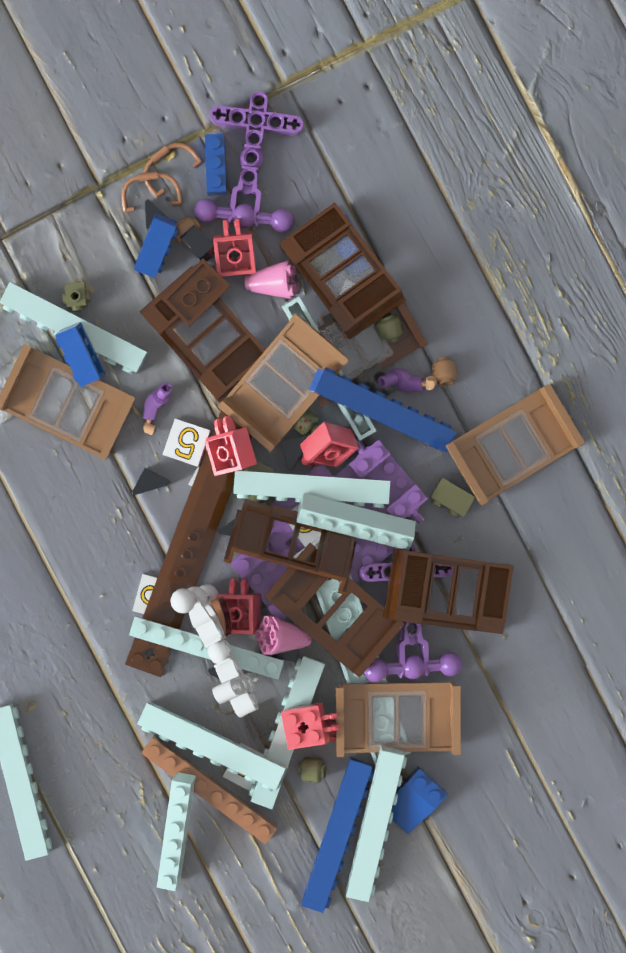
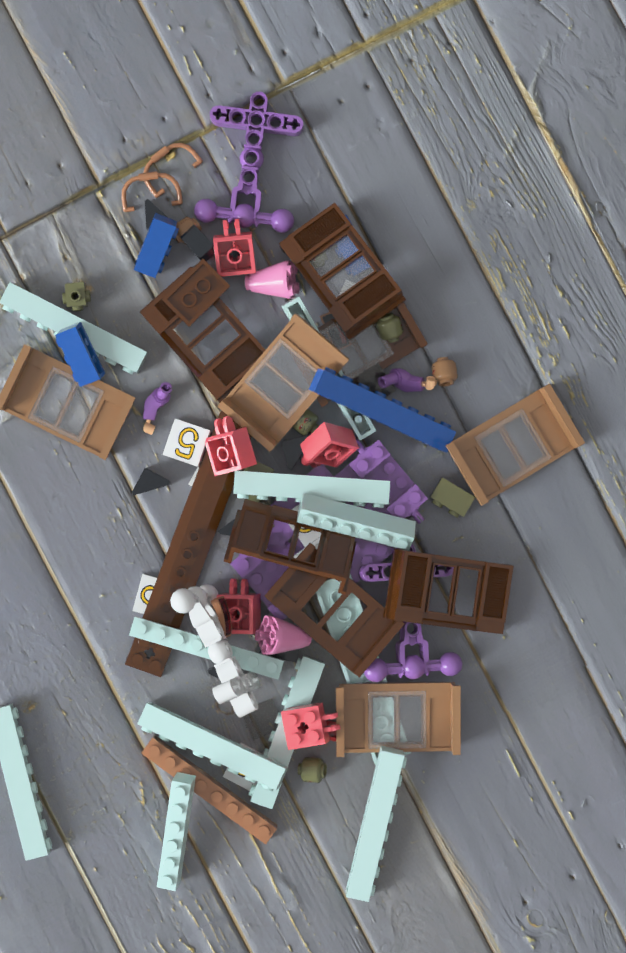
(215, 164): blue brick -> none
(336, 835): blue brick -> none
(416, 799): blue slope -> none

